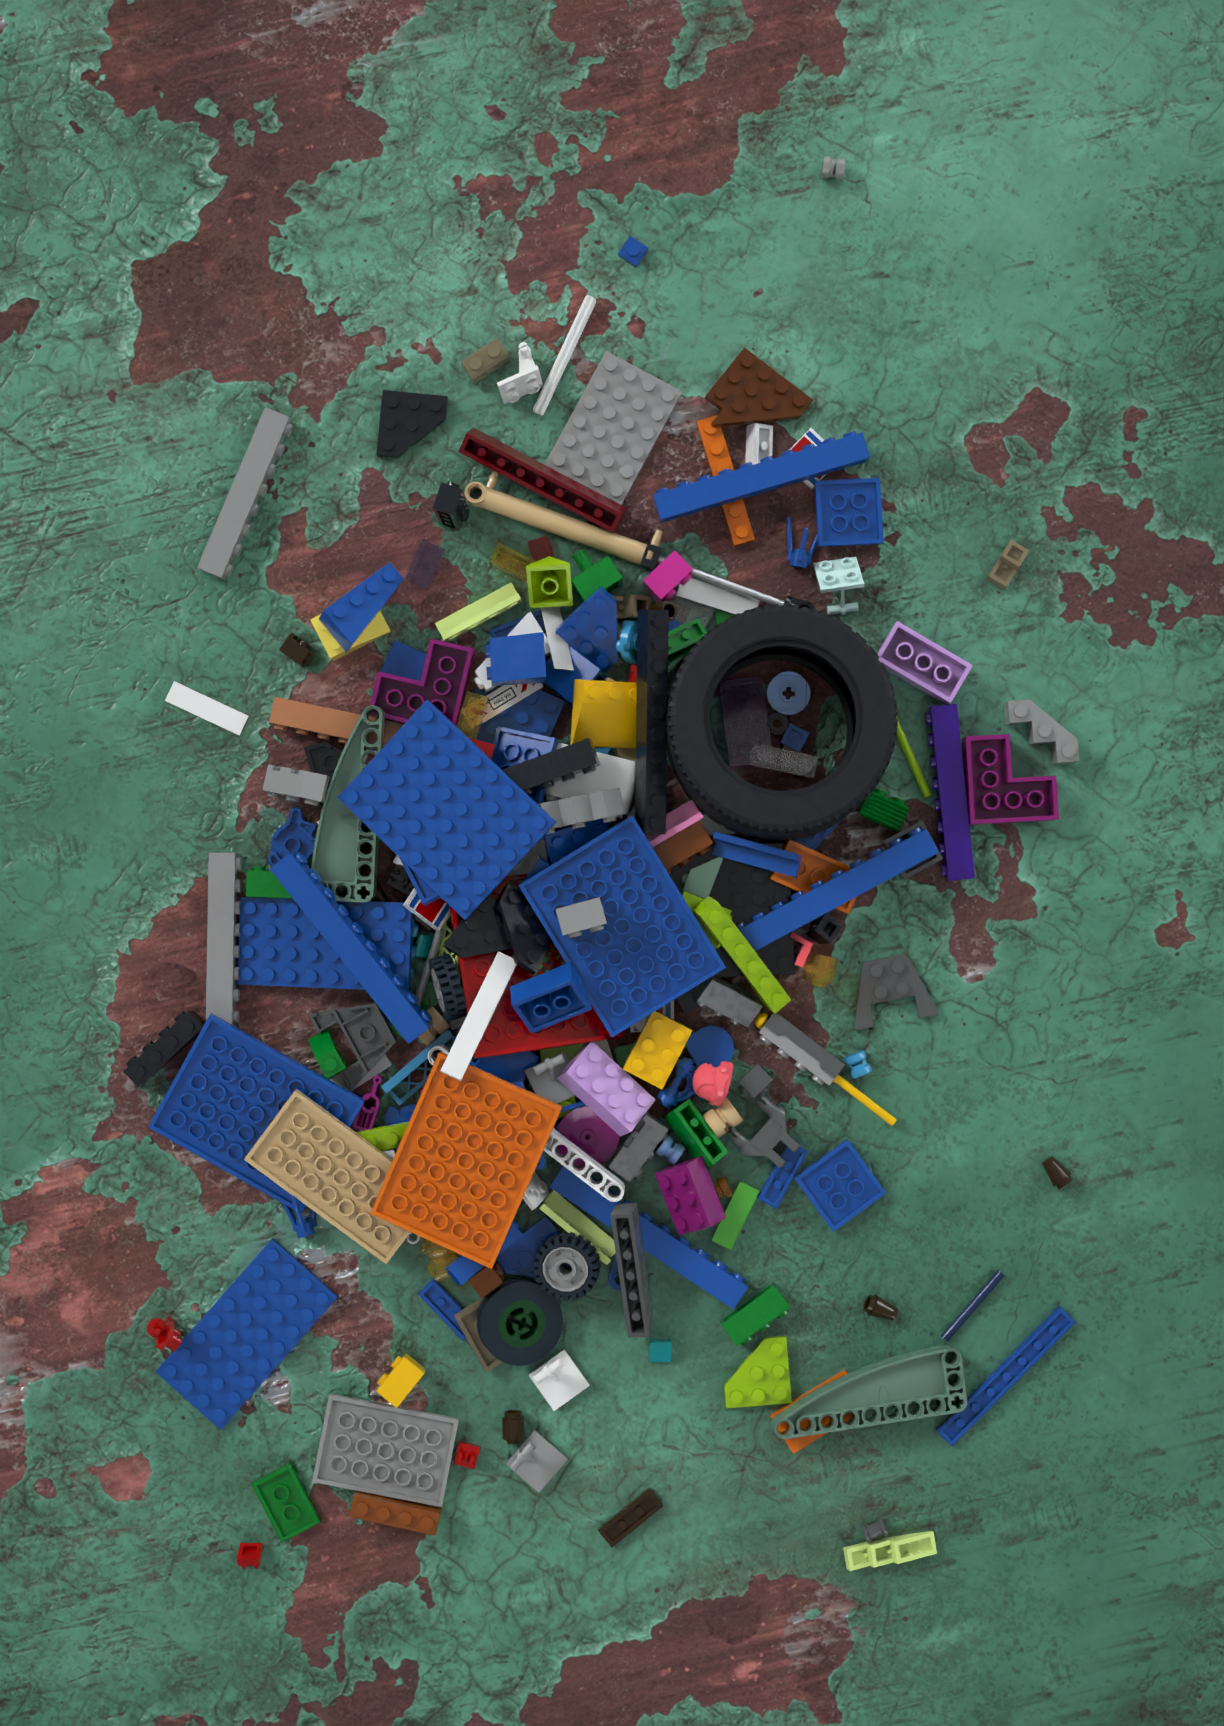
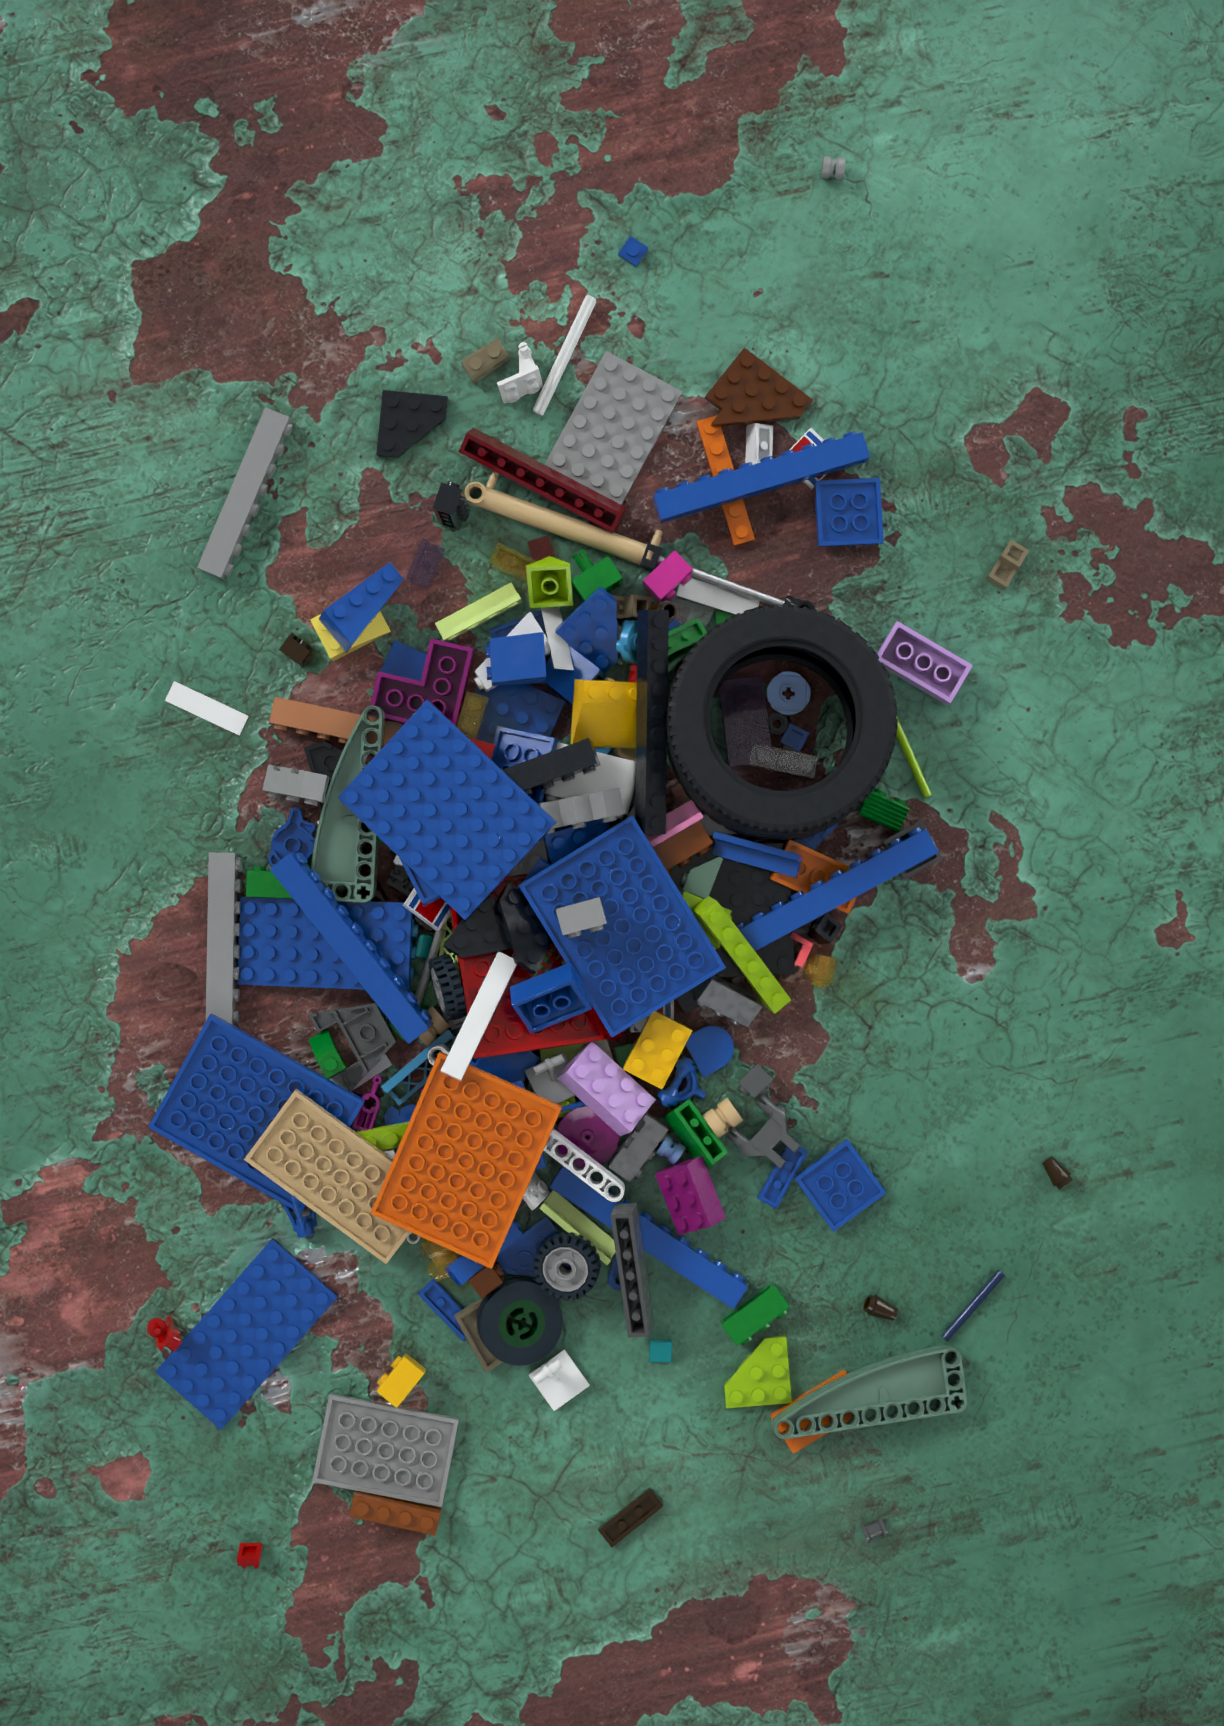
(162, 1051): black brick -> none
(286, 1502): green tile -> none
(466, 1454): red tile -> none
(507, 696): white sticker -> none
(513, 1426): dark brown brick -> none
(536, 1461): light grey plate -> none
(713, 1082): coral helmet -> none
(722, 1188): clear orange wheel -> none
(736, 1214): bright green tile -> none
(799, 558): blue plant -> none
(812, 1057): piece -> none
(839, 576): light aqua plate -> none
(858, 1069): dark azure wheel -> none
(890, 980): dark grey wing -> none
(890, 1550): yellowish green slope -> none
(950, 791): dark purple brick -> none
(992, 791): magenta brick -> none
(1006, 1374): blue tile -> none
(1043, 730): light grey brick -> none

